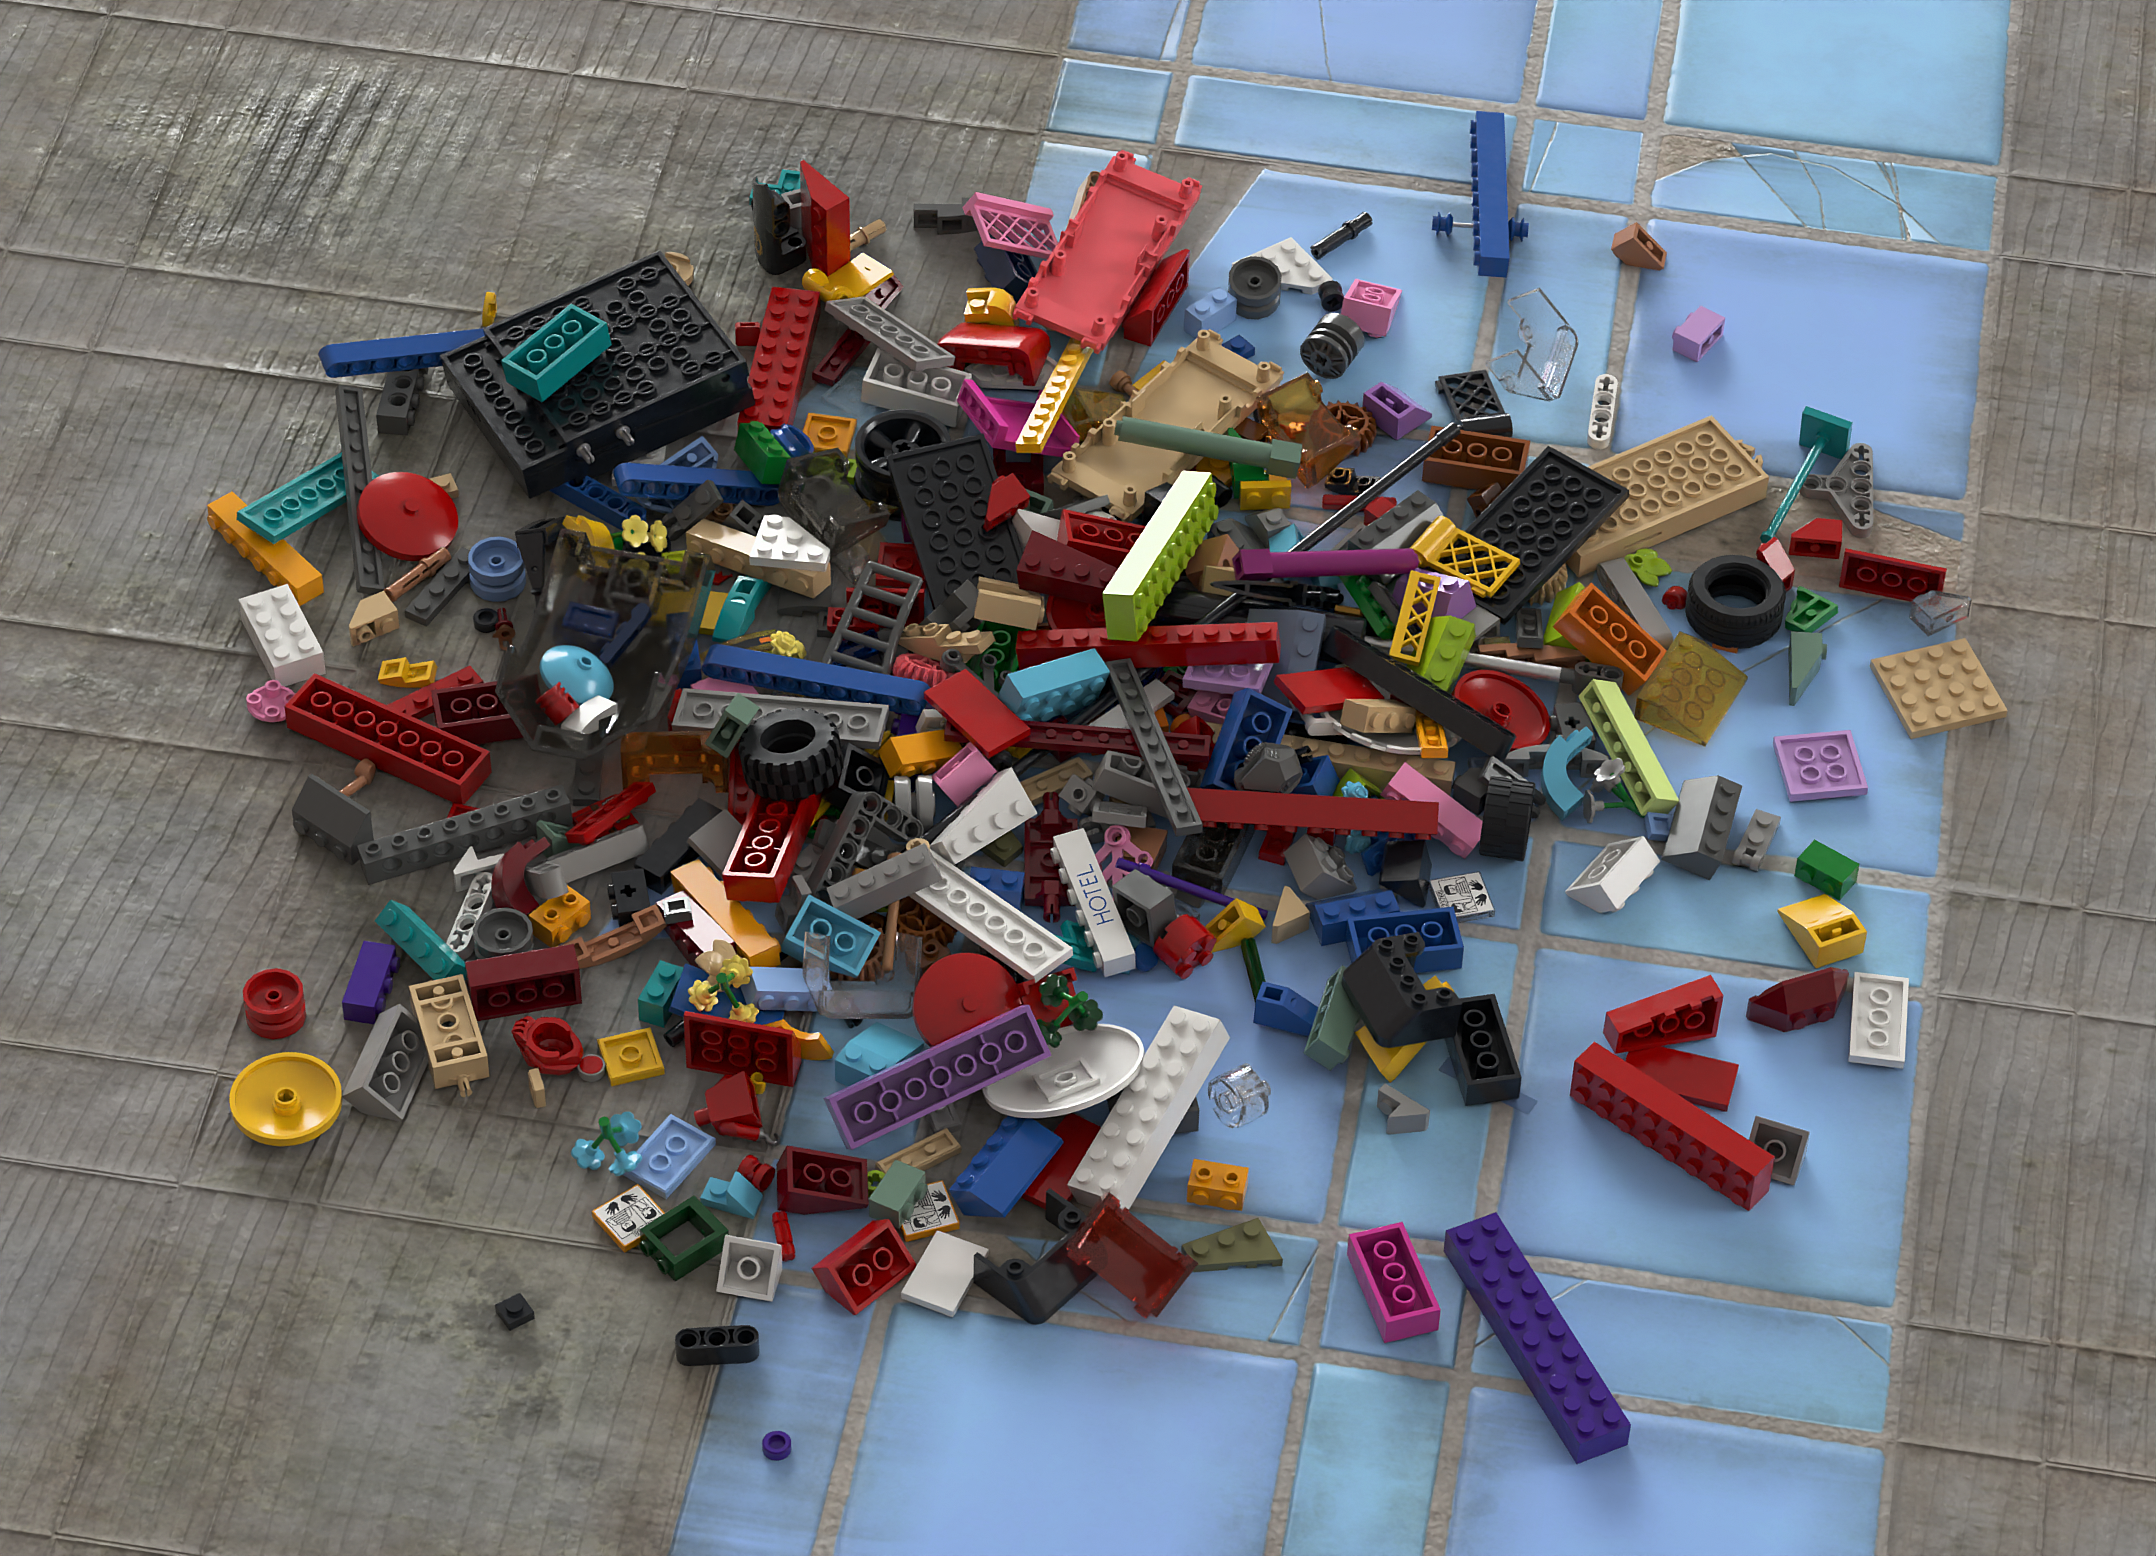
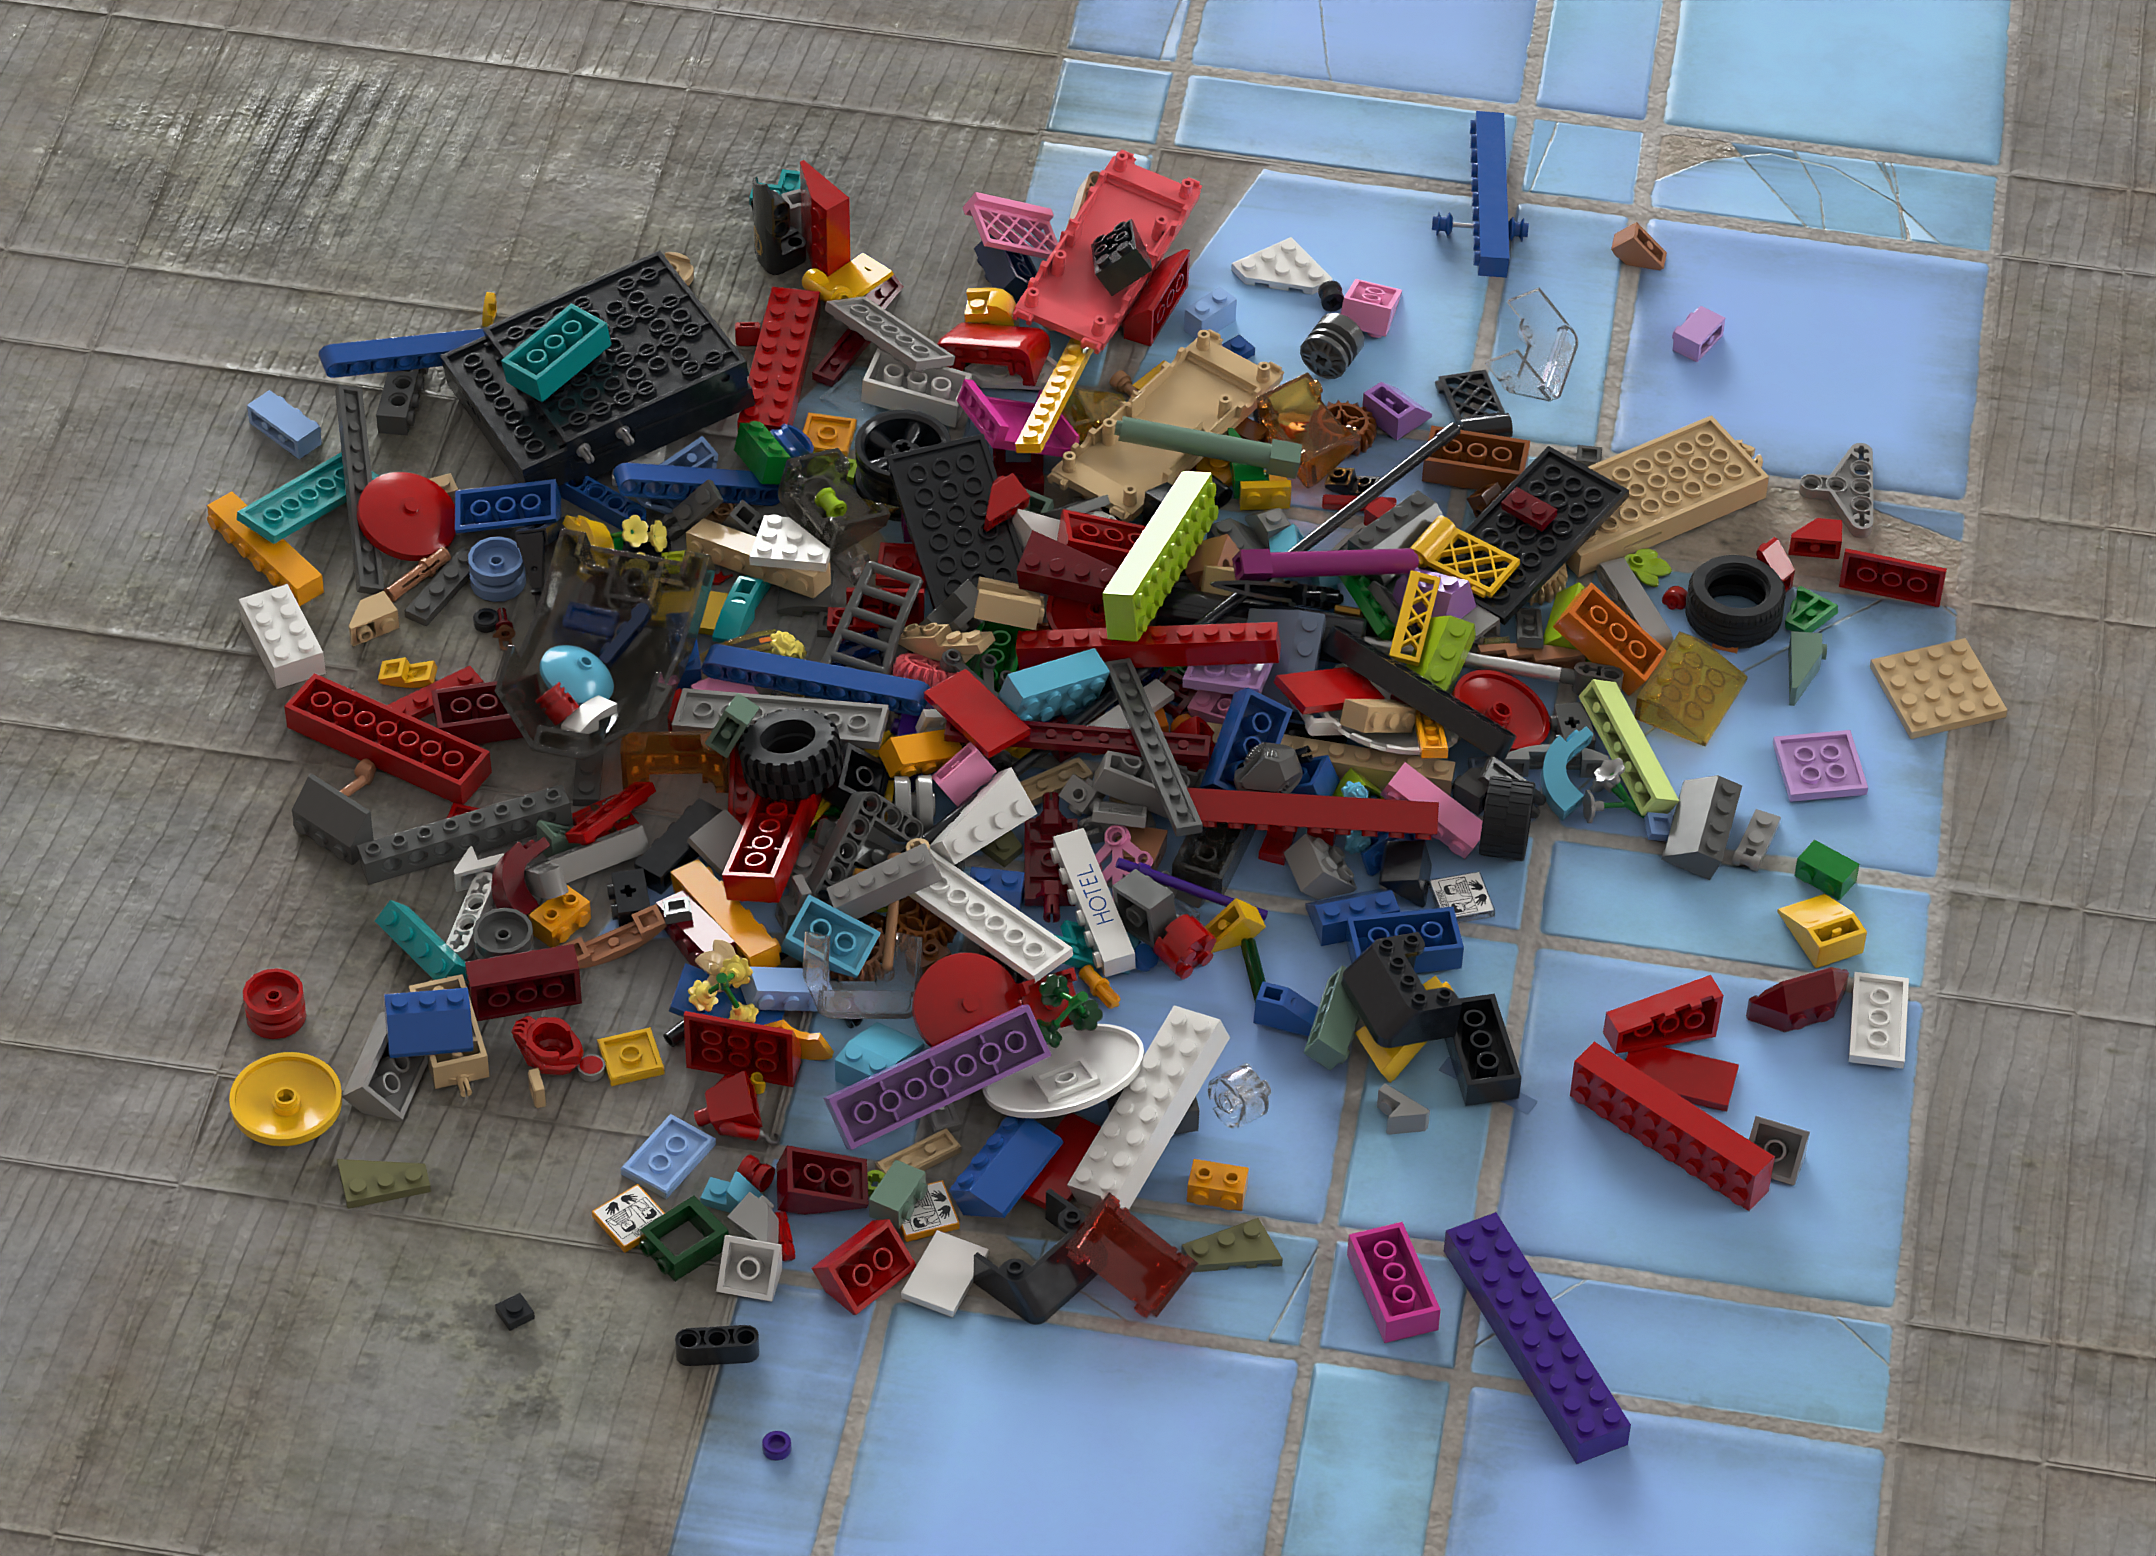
(269, 701): bright pink dish -> none
(284, 424): none -> light blue brick
(370, 982): dark purple brick -> none
(381, 1181): none -> olive wing
(428, 1022): none -> blue slope
(507, 506): none -> blue slope
(619, 1132): medium azure plant -> none
(658, 994): teal brick -> none
(756, 1219): none -> light grey slope
(829, 502): none -> lime bush
(865, 234): tan axle -> none
(944, 217): dark grey slope -> none
(1099, 986): none -> light orange axle
(1120, 257): none -> black slope
(1255, 286): dark grey wheel -> none
(1291, 917): tan slope -> none
(1348, 231): black pin -> none
(1529, 509): none -> dark red plate
(1588, 455): none -> dark grey tile
(1602, 411): white beam -> none
(1614, 875): white slope -> none
(1822, 435): teal tile -> none
(1939, 610): clear slope -> none

